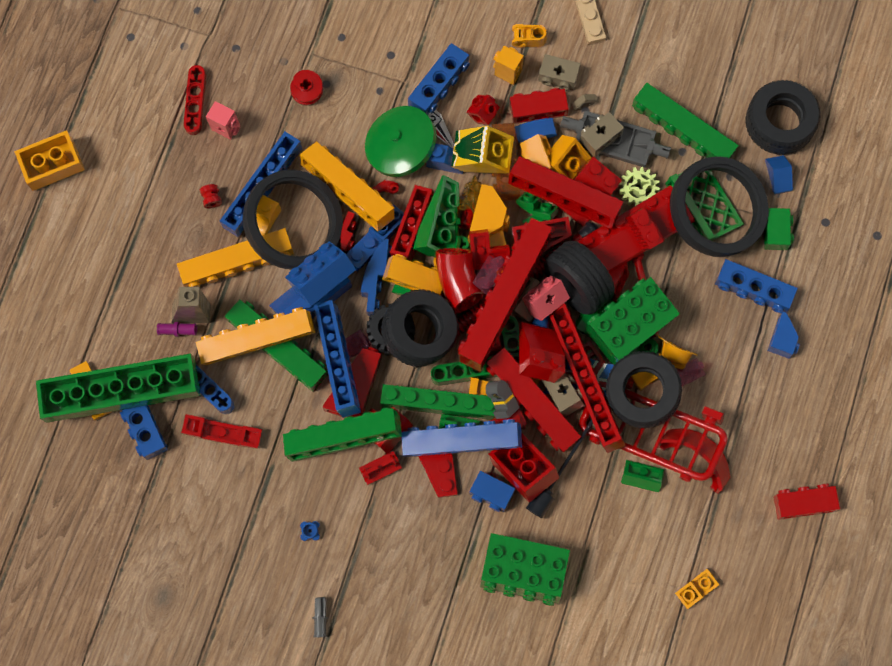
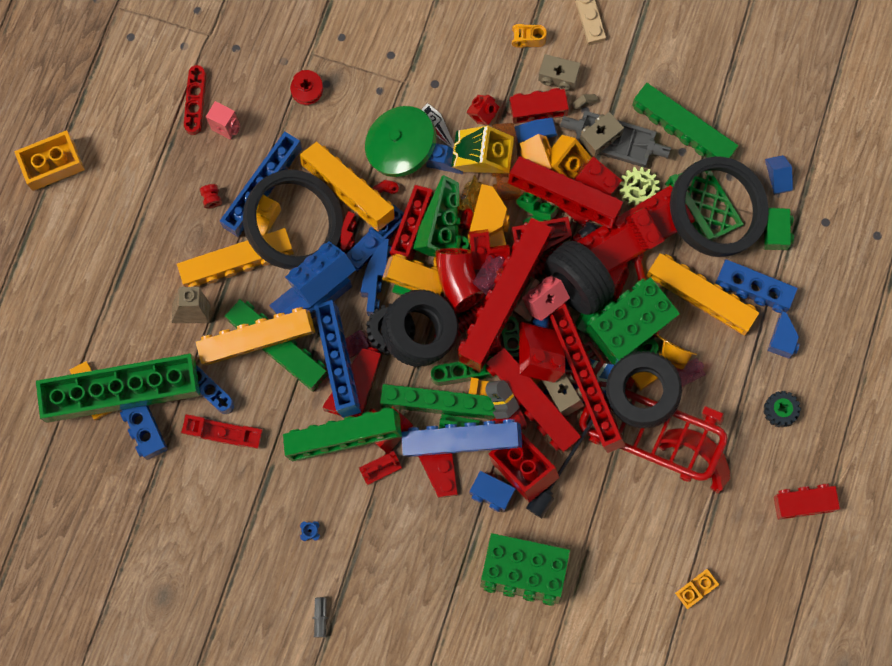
(176, 329): magenta pin -> none
(451, 57): blue brick -> none
(508, 64): light orange brick -> none
(642, 476): green slope -> none
(702, 293): none -> light orange brick
(781, 415): none -> black wheel
(790, 95): black tyre -> none

